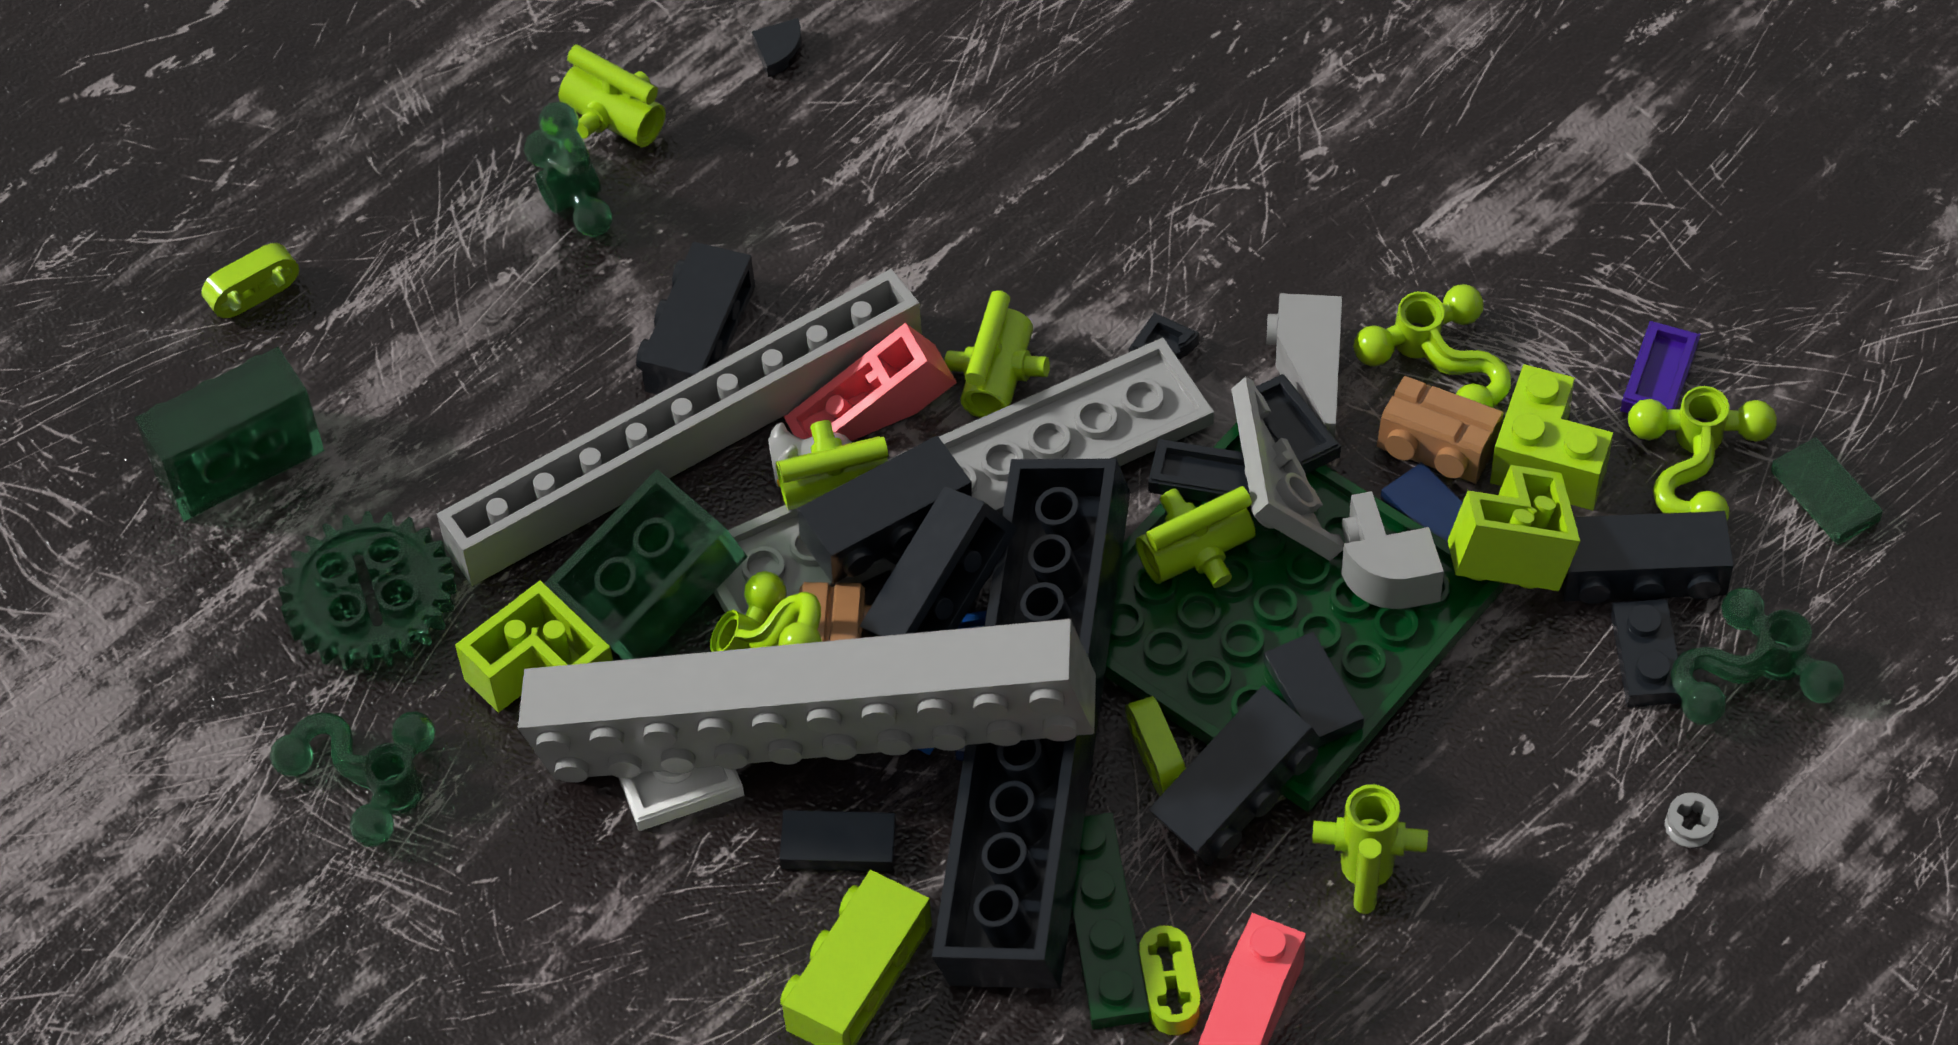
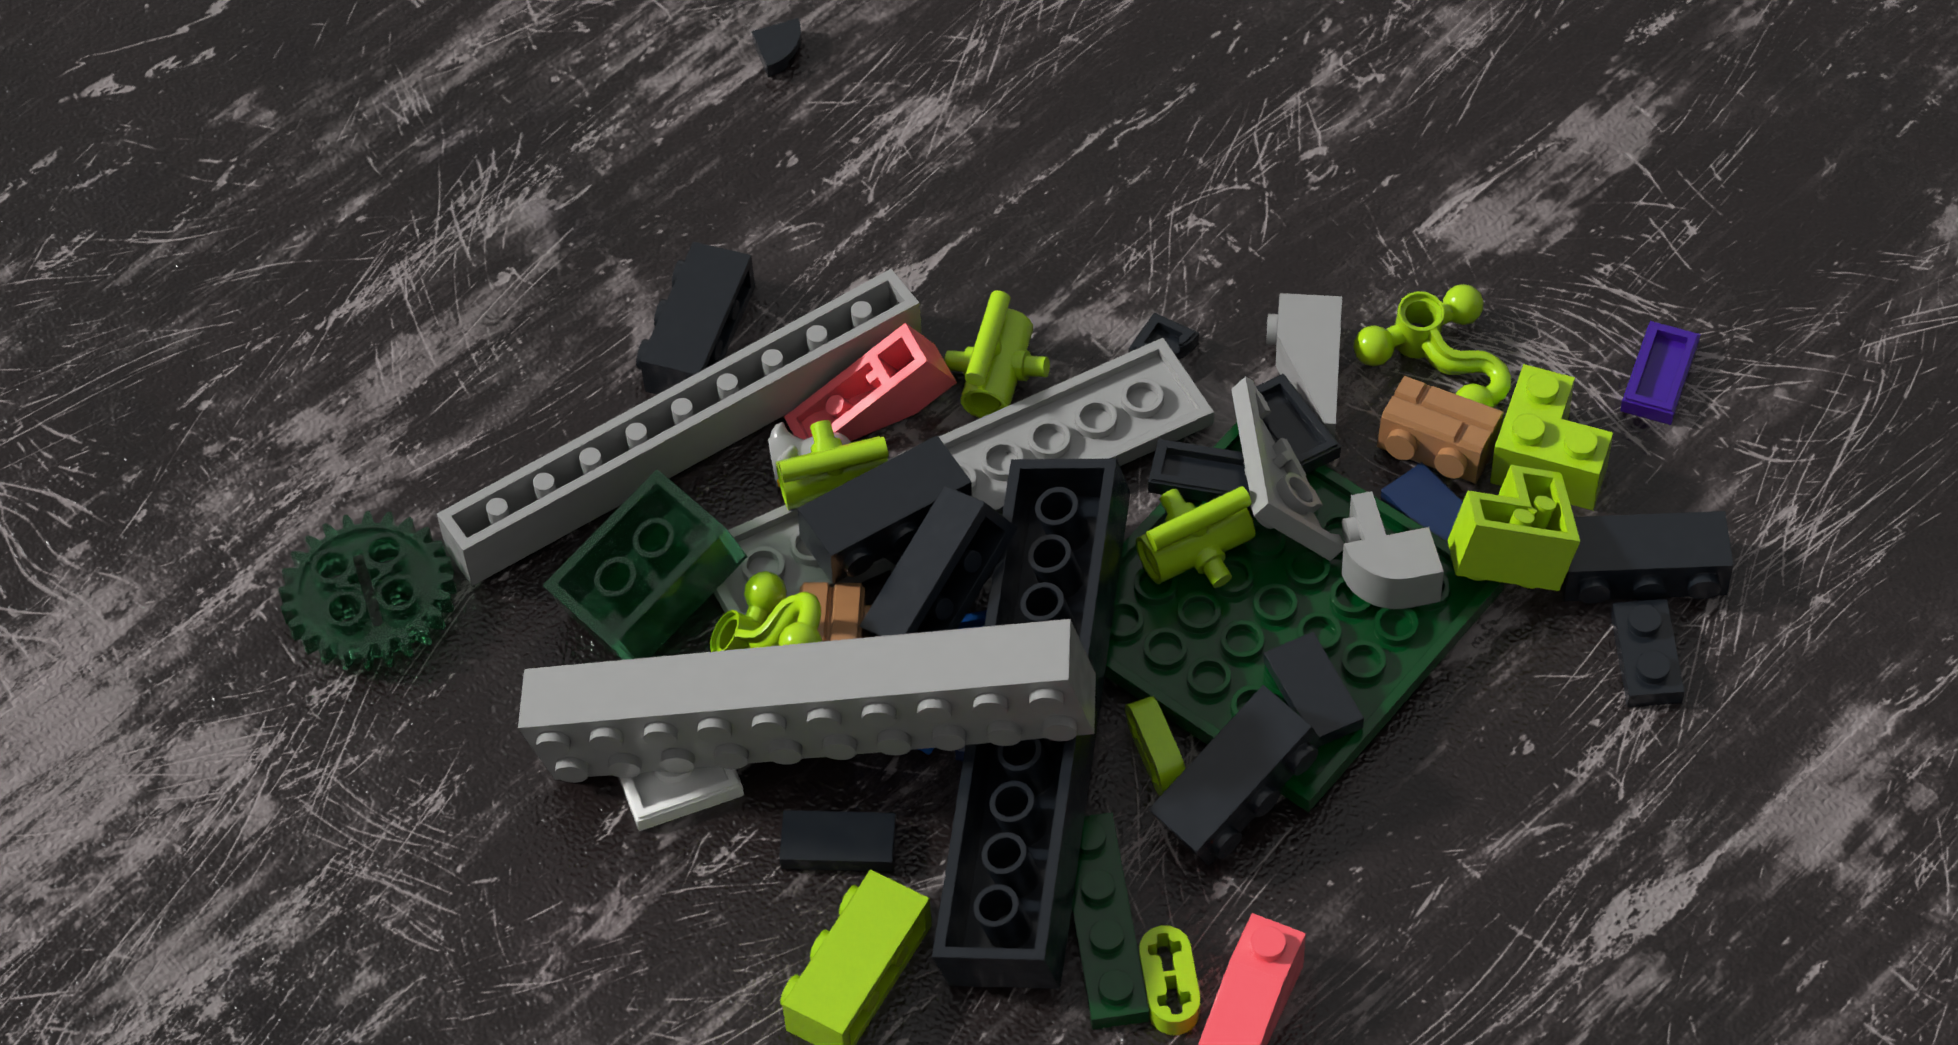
(230, 433): clear green brick -> none
(250, 280): lime beam -> none
(374, 821): clear green piece -> none
(526, 634): lime brick -> none
(568, 170): clear green piece -> none
(611, 98): lime pin -> none
(1369, 841): lime pin -> none
(1651, 419): lime piece -> none
(1699, 834): light grey bush -> none
(1745, 610): clear green piece -> none
(1826, 491): clear green tile -> none

